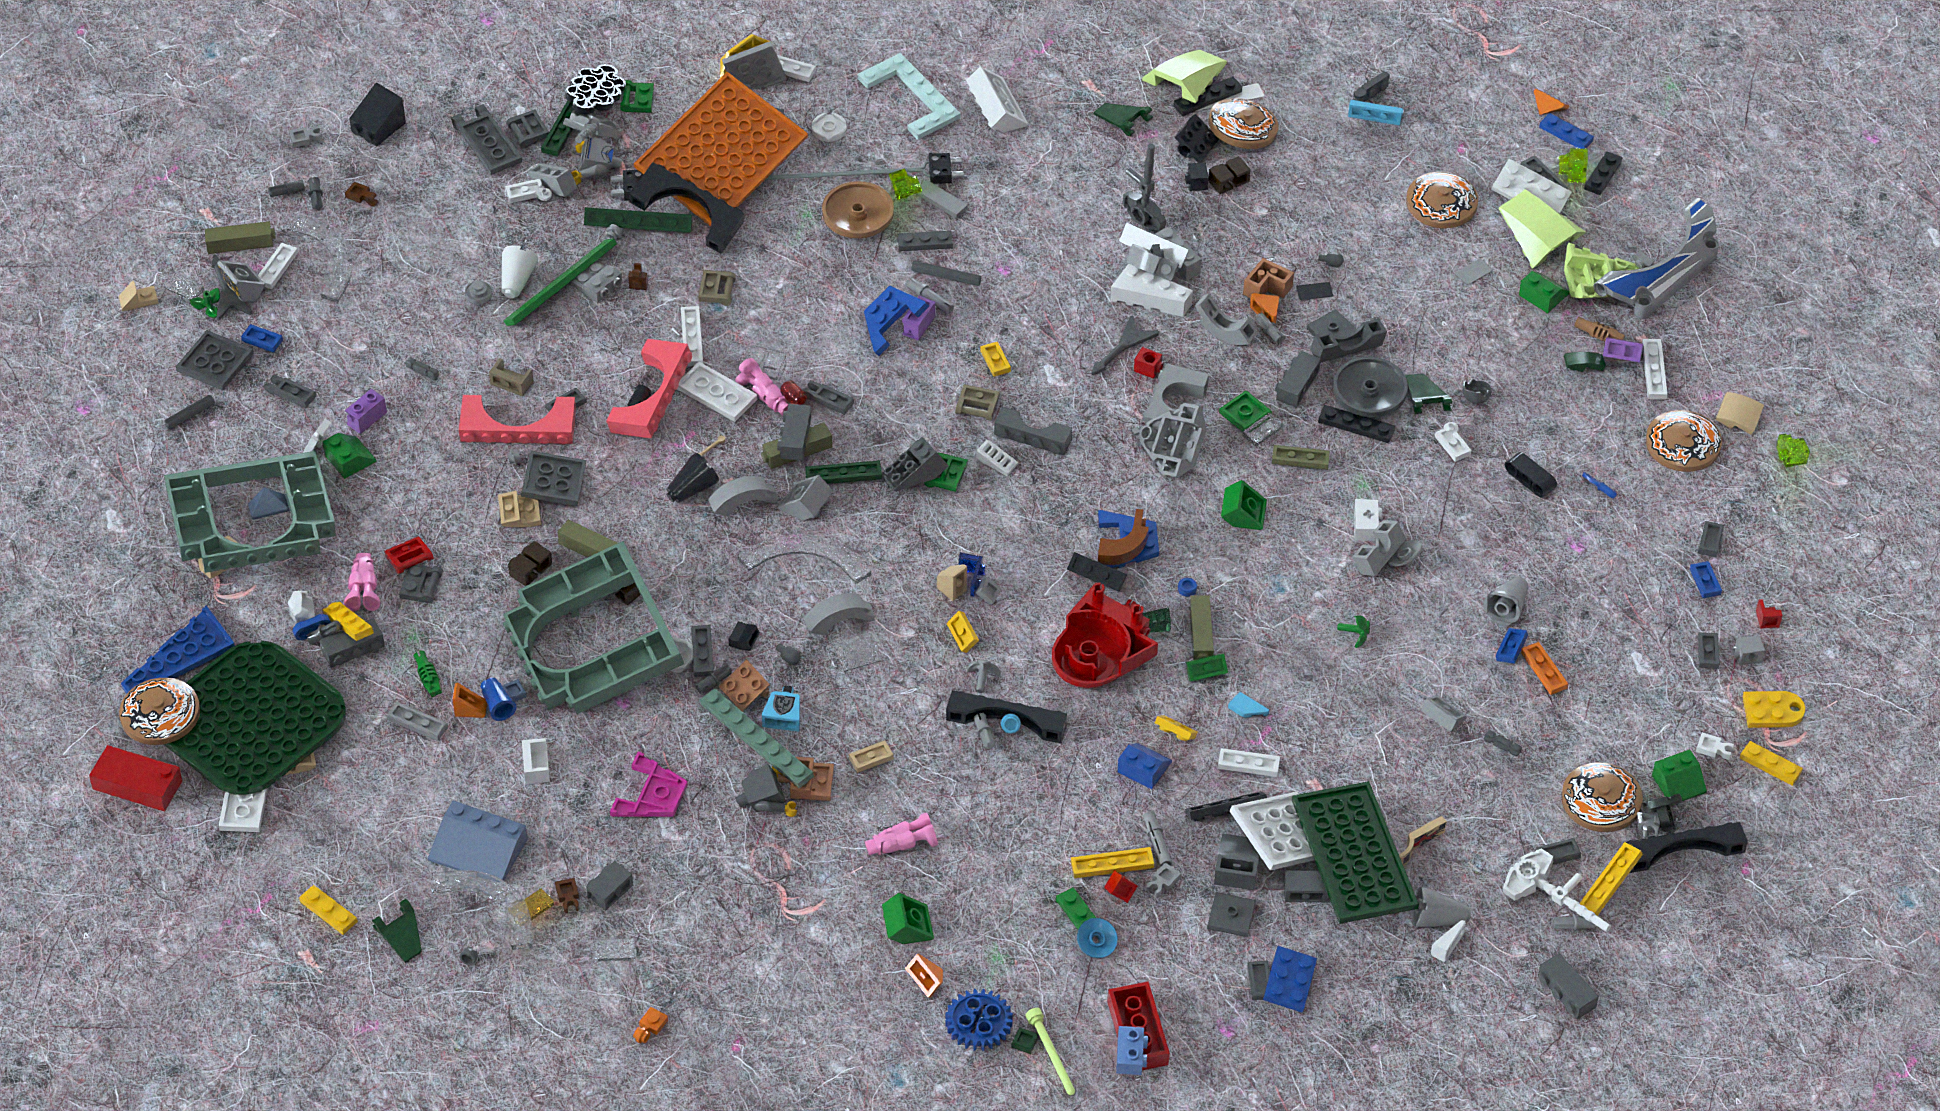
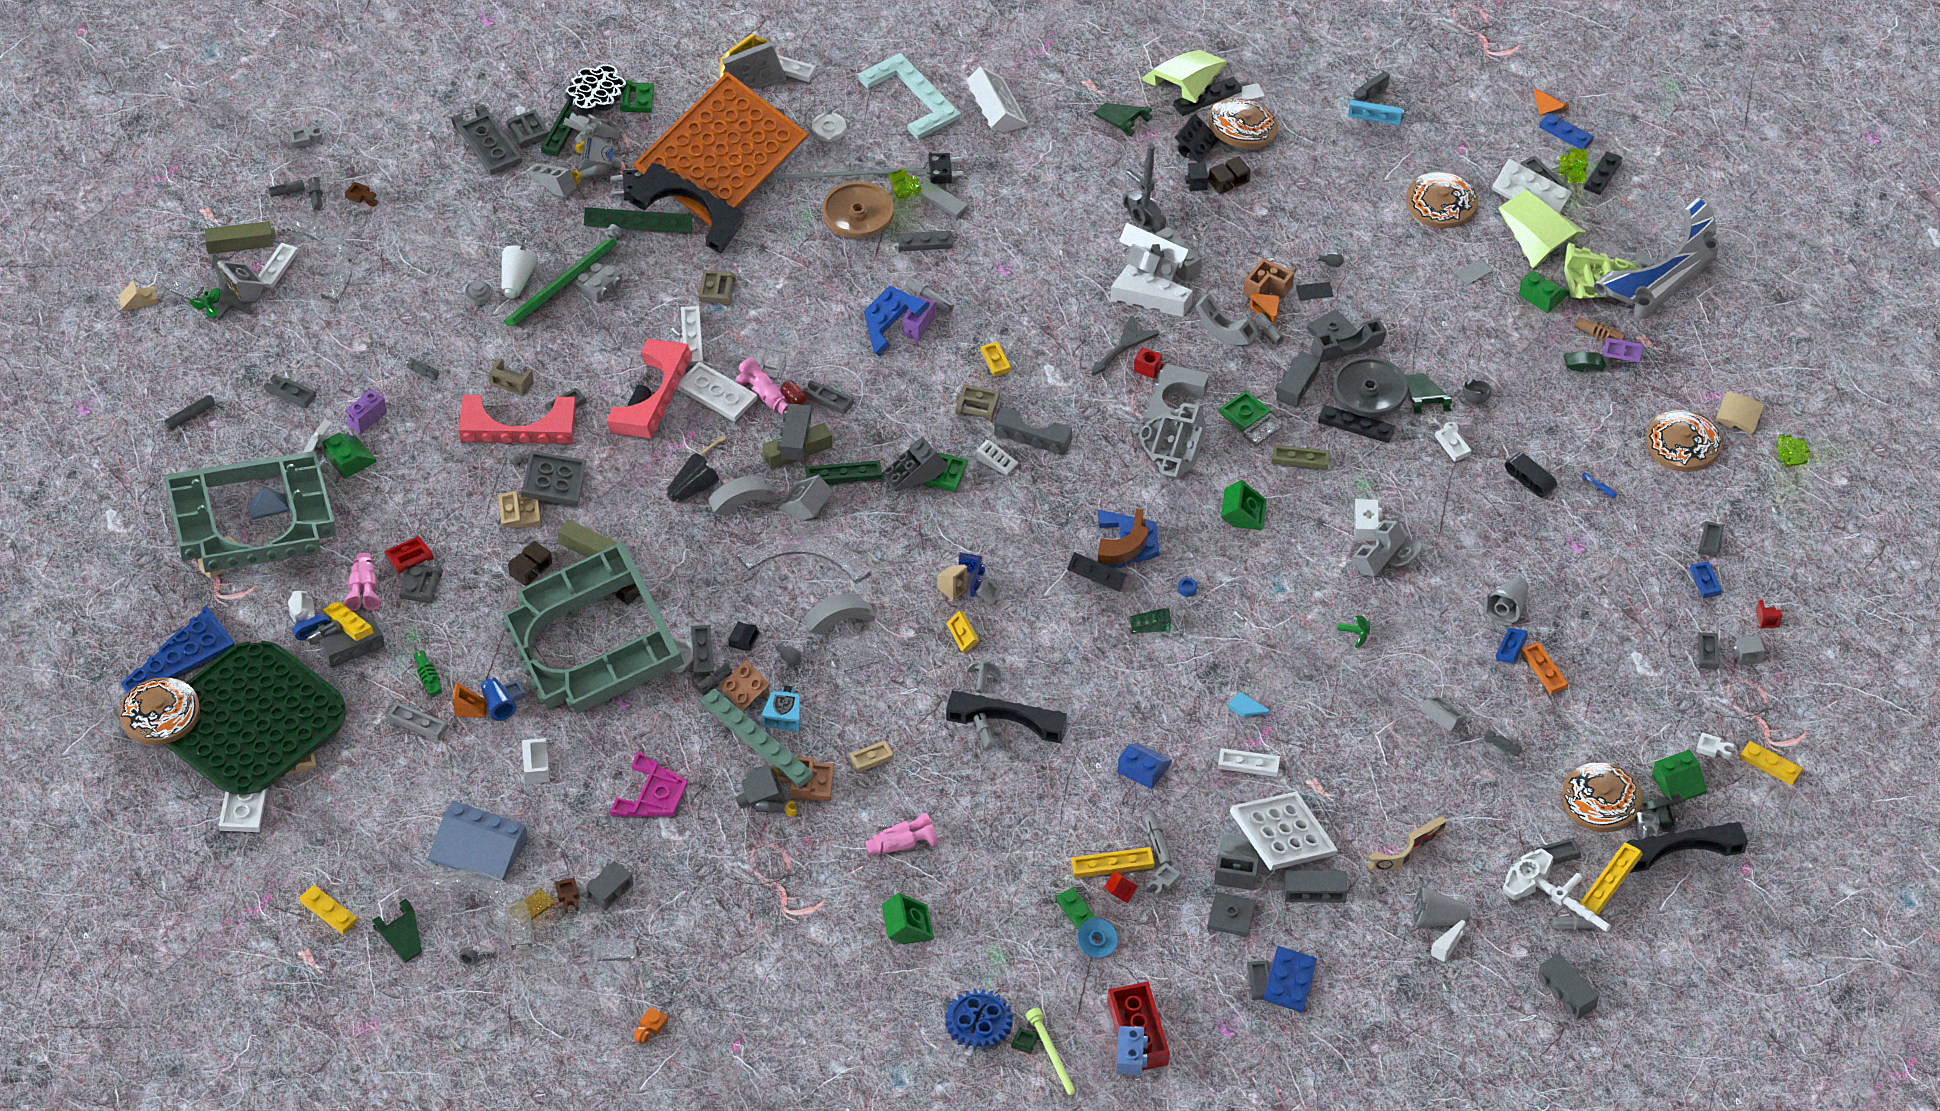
(135, 778): red brick -> none
(214, 360): dark grey plate -> none
(262, 338): blue plate -> none
(378, 115): black slope -> none
(527, 190): white hinge -> none
(638, 279): reddish brown plate -> none
(925, 974): orange slope -> none
(946, 273): dark grey axle -> none
(1010, 723): medium azure plate -> none
(1102, 640): red animal -> none
(1168, 724): yellow plate -> none
(1201, 626): olive brick -> none
(1206, 667): green plate -> none
(1219, 807): black plate -> none
(1354, 852): dark green plate -> none
(1654, 369): white plate -> none
(1772, 709): yellow plate -> none

